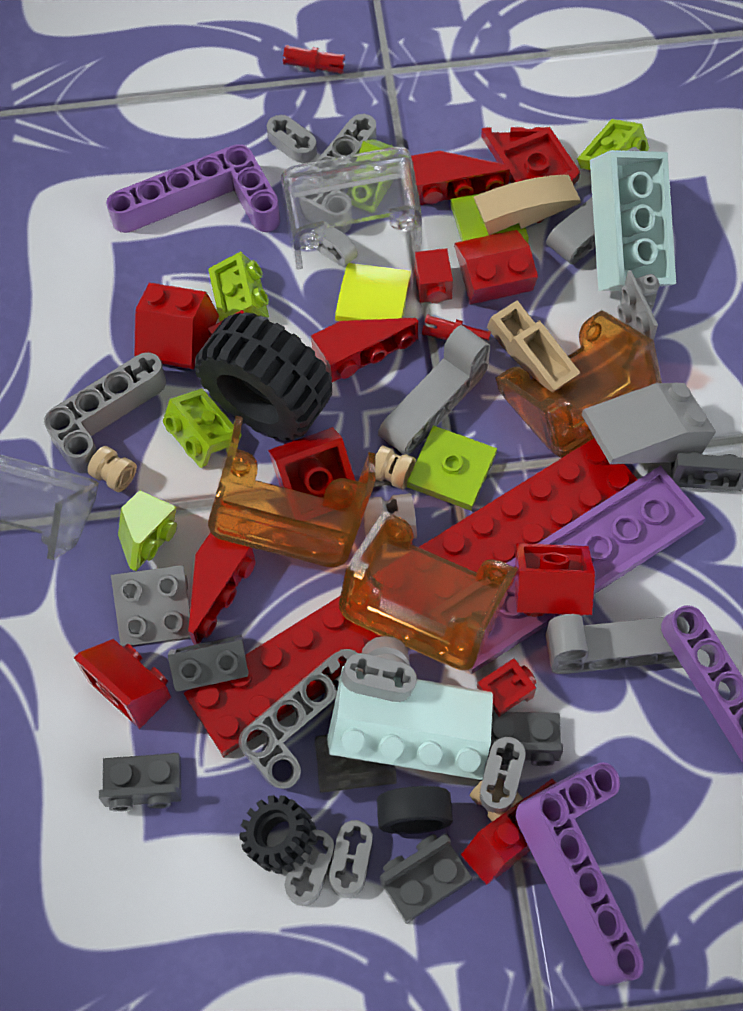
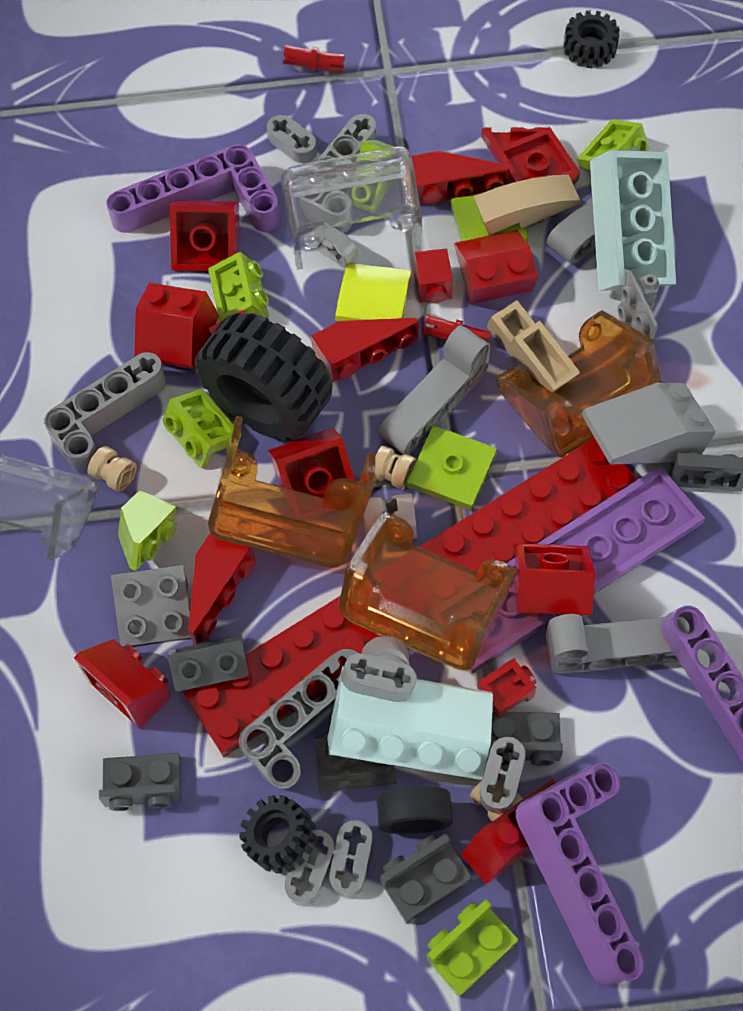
(202, 233): none -> red slope
(470, 947): none -> lime bracket
(592, 26): none -> black tyre

